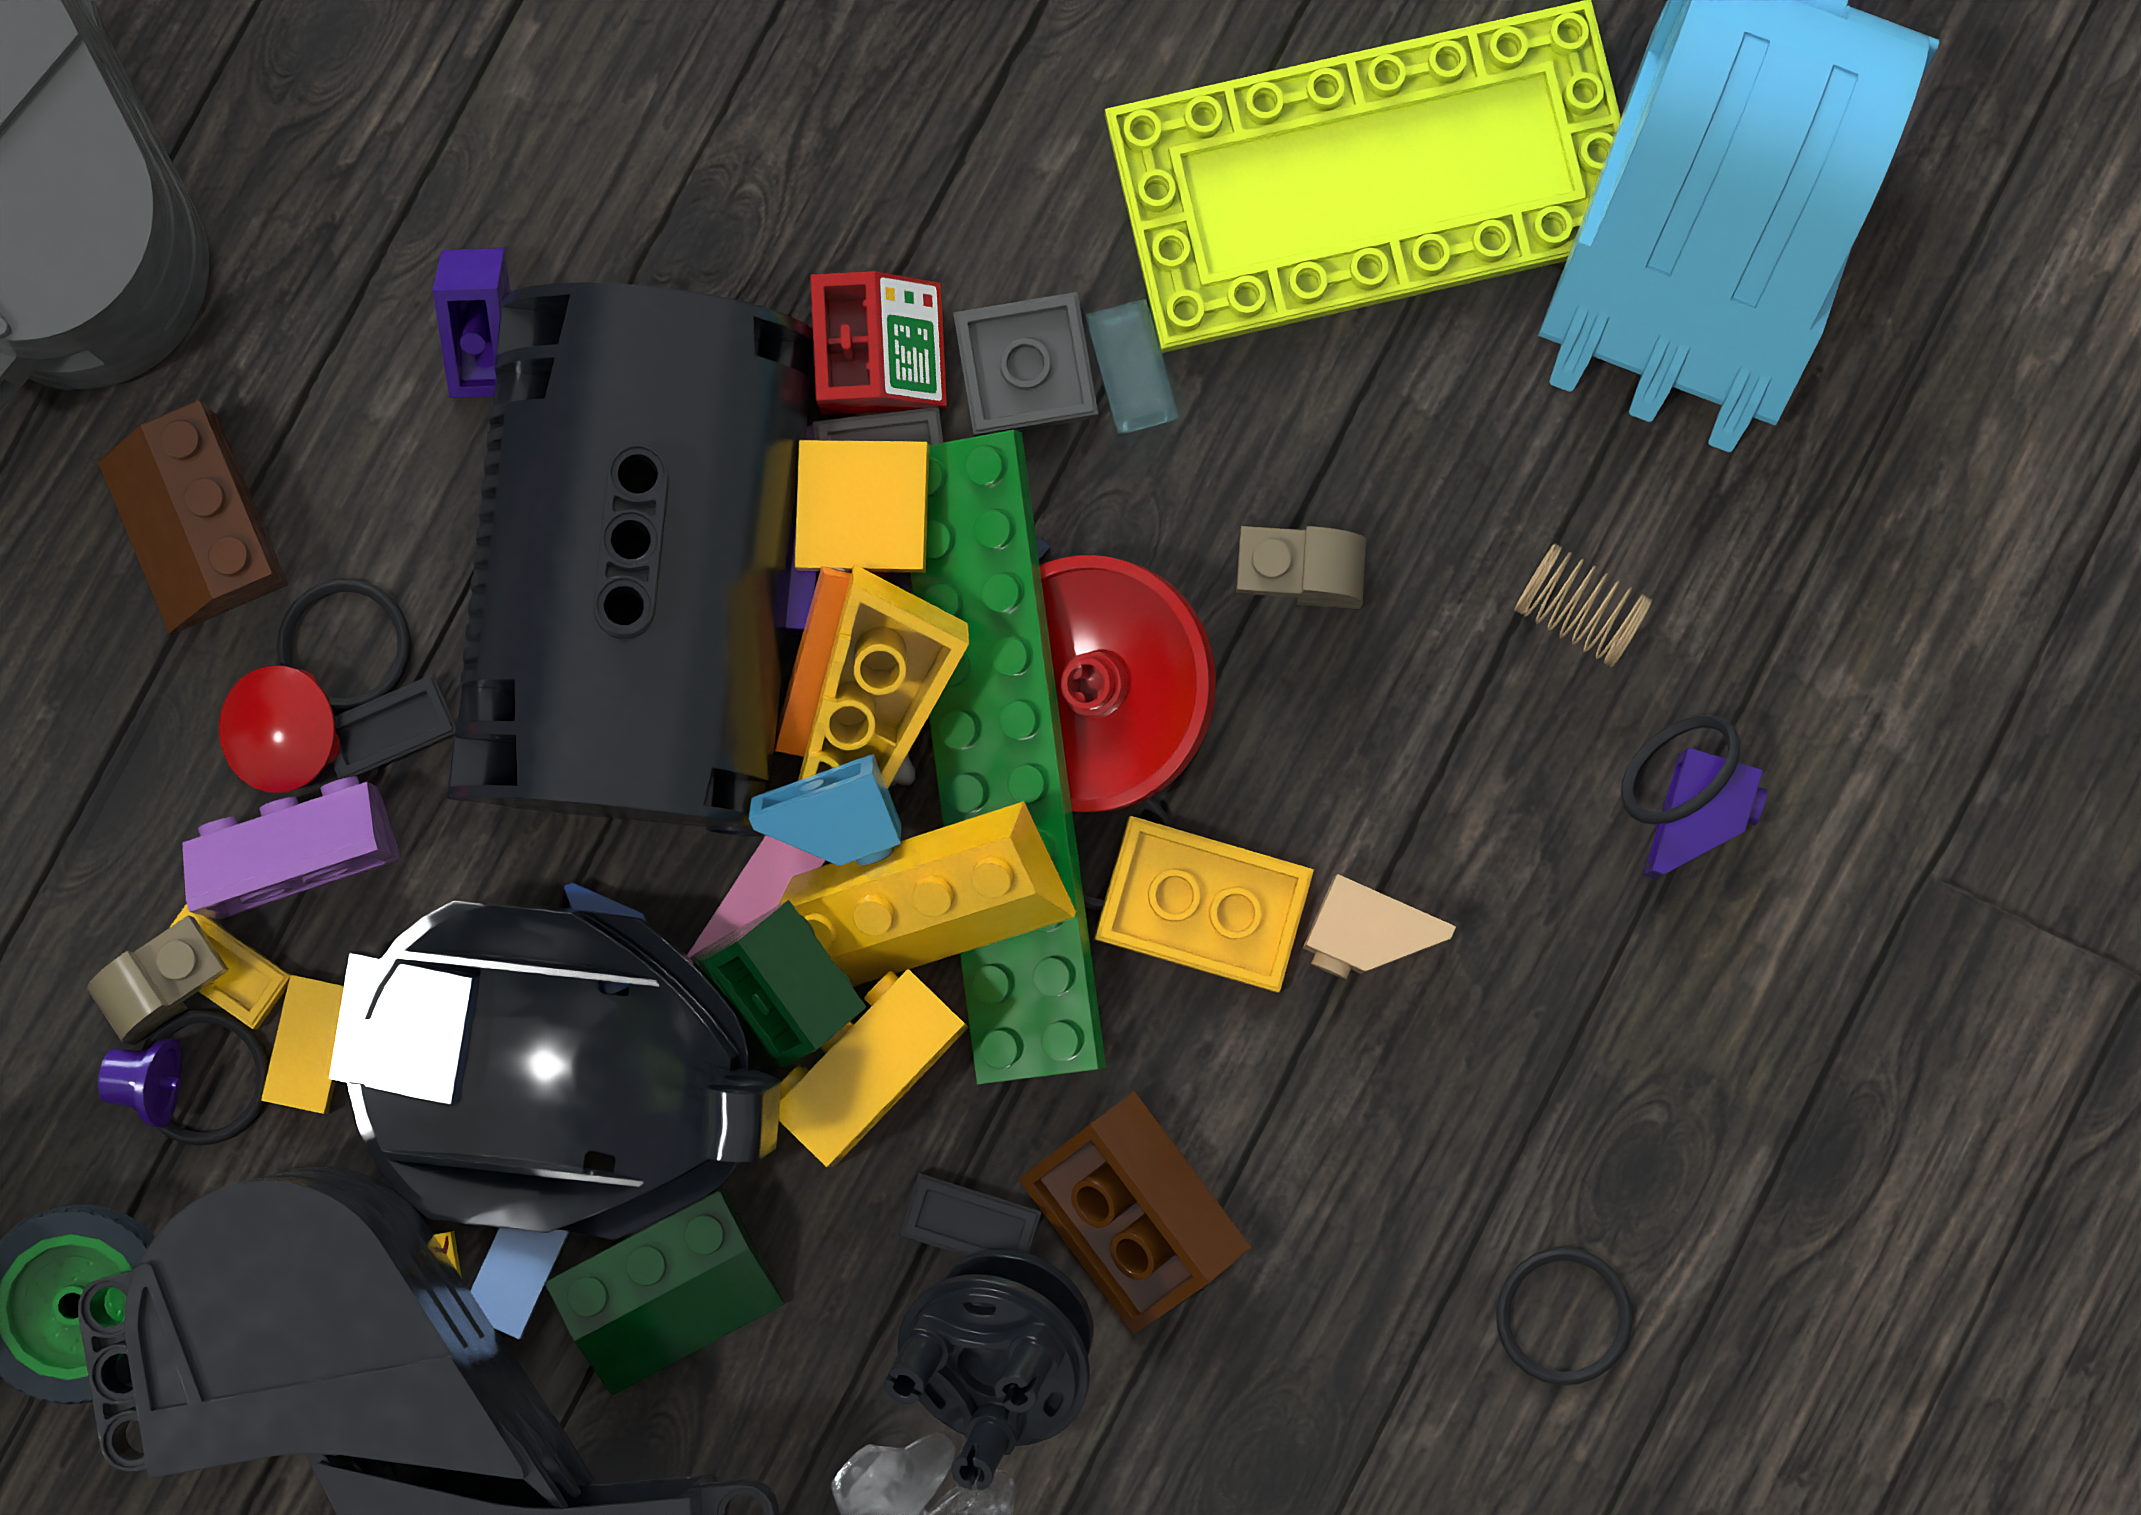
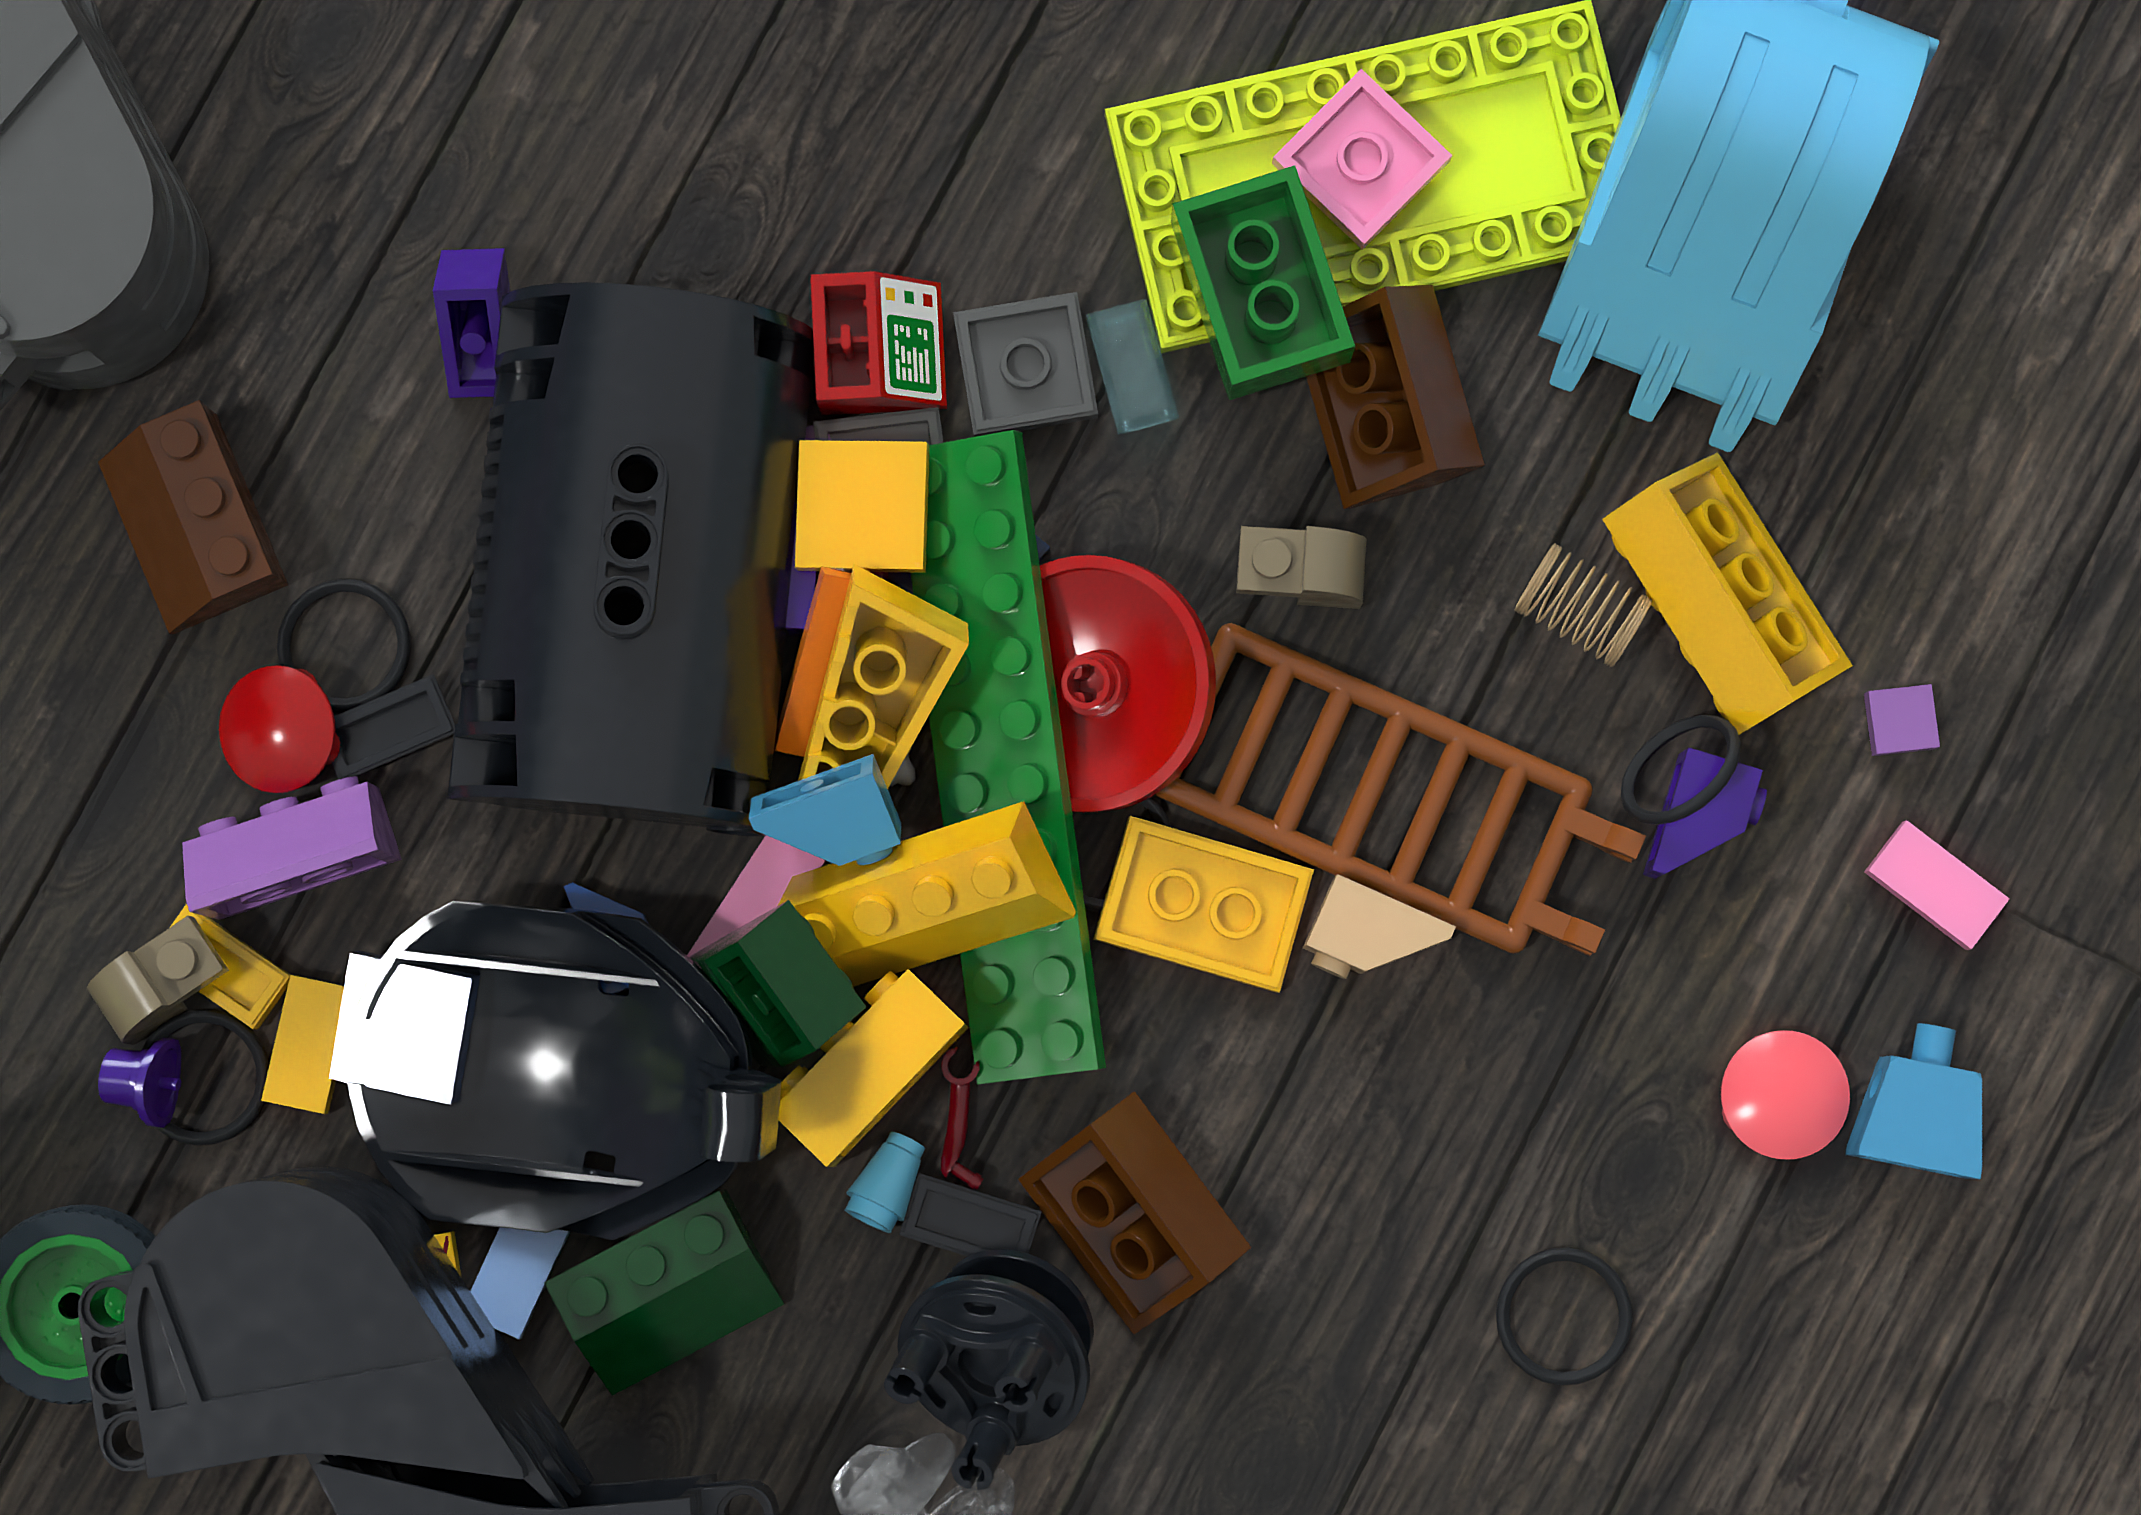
(886, 1183): none -> medium azure cone
(958, 1123): none -> dark red piece
(1262, 282): none -> green brick
(1362, 158): none -> bright pink plate
(1398, 407): none -> reddish brown slope
(1460, 741): none -> dark orange bar
(1726, 592): none -> yellow slope
(1785, 1095): none -> coral dish
(1901, 720): none -> medium lavender tile
(1922, 1110): none -> dark azure torso
(1936, 885): none -> bright pink tile

